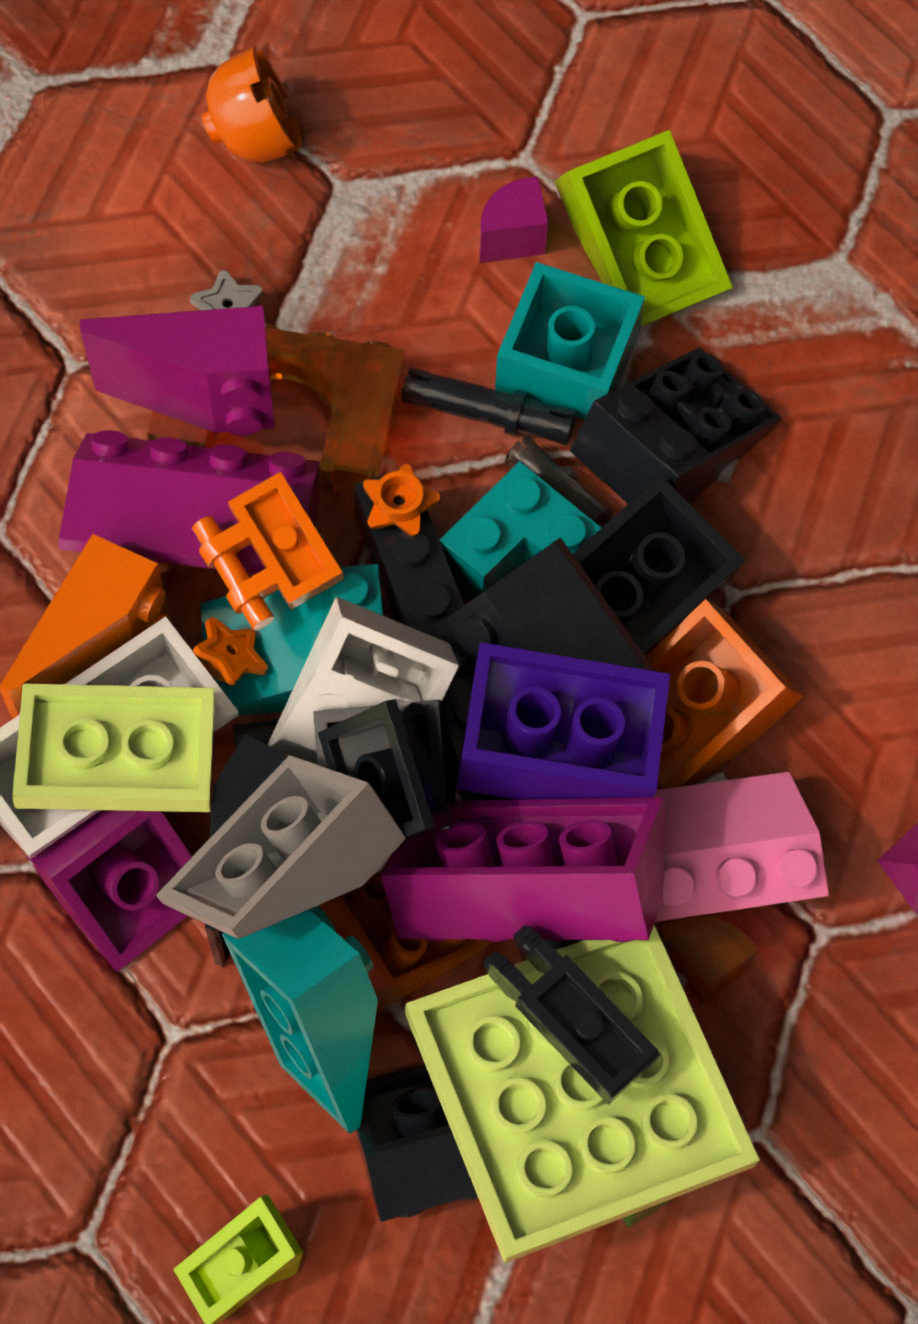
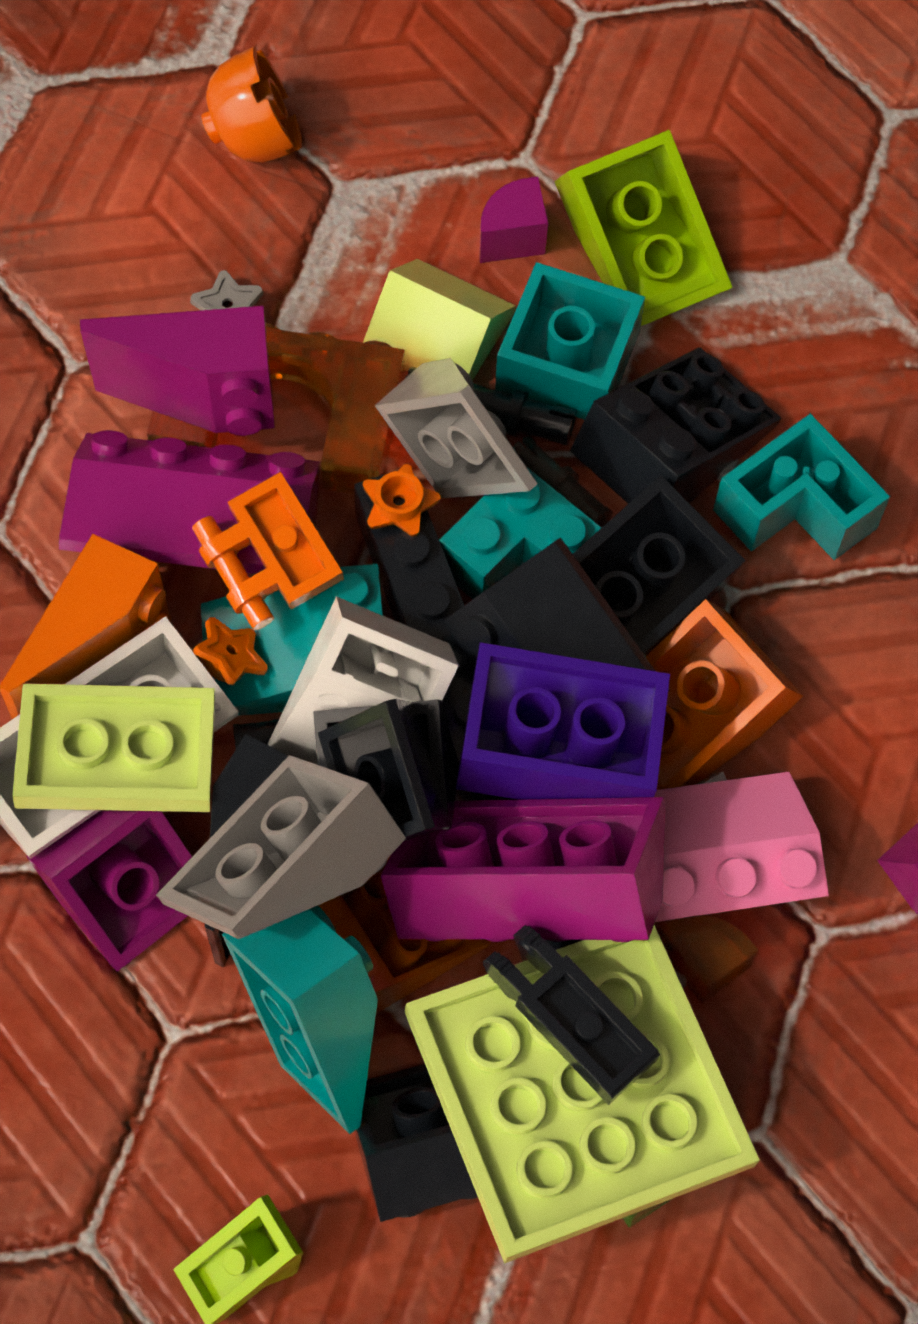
(437, 317): none -> yellowish green slope
(453, 434): none -> light grey slope
(806, 480): none -> teal brick

